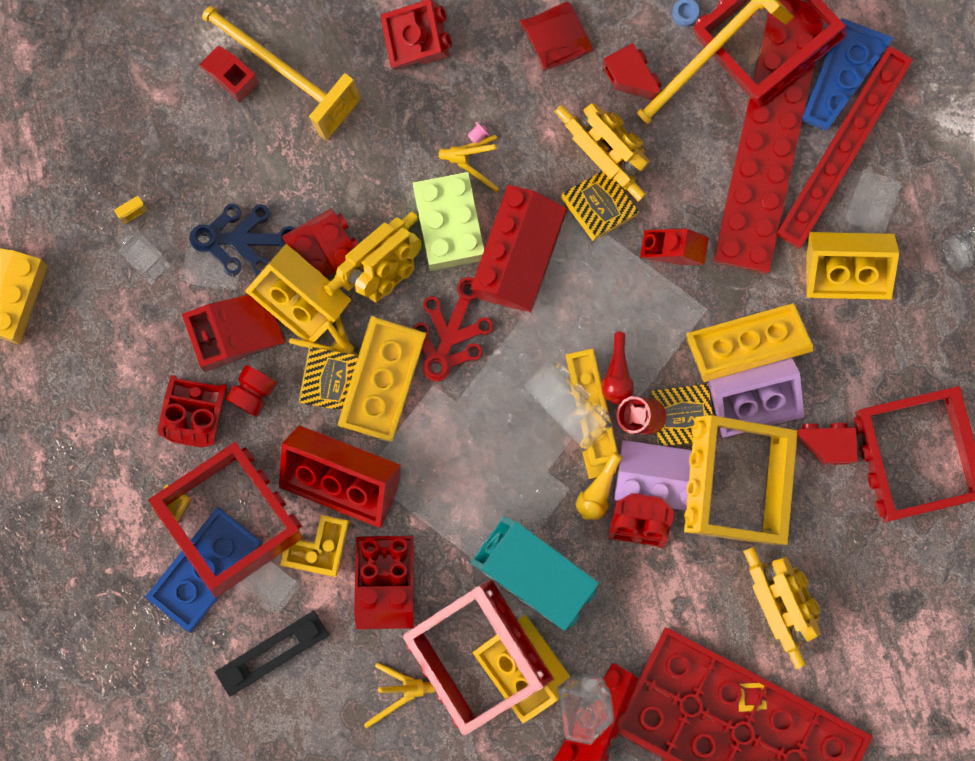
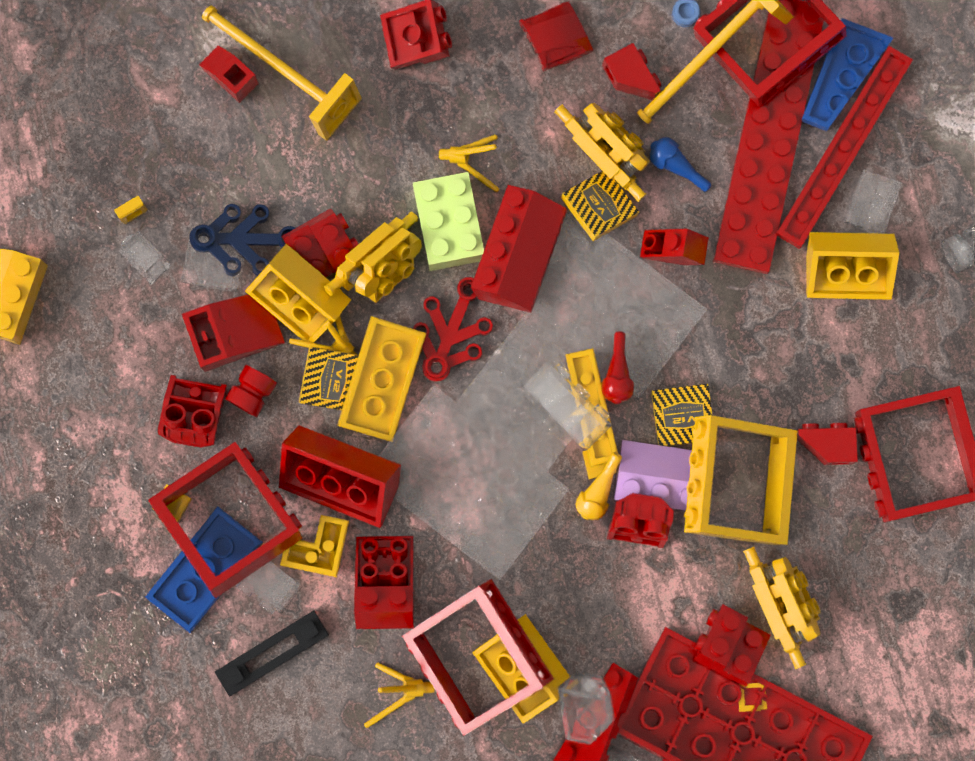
(478, 133): bright pink piece -> none
(535, 573): teal brick -> none
(641, 415): red wheel -> none
(667, 155): none -> blue piece
(731, 645): none -> red plate
(749, 342): yellow tile -> none
(759, 395): lavender slope -> none

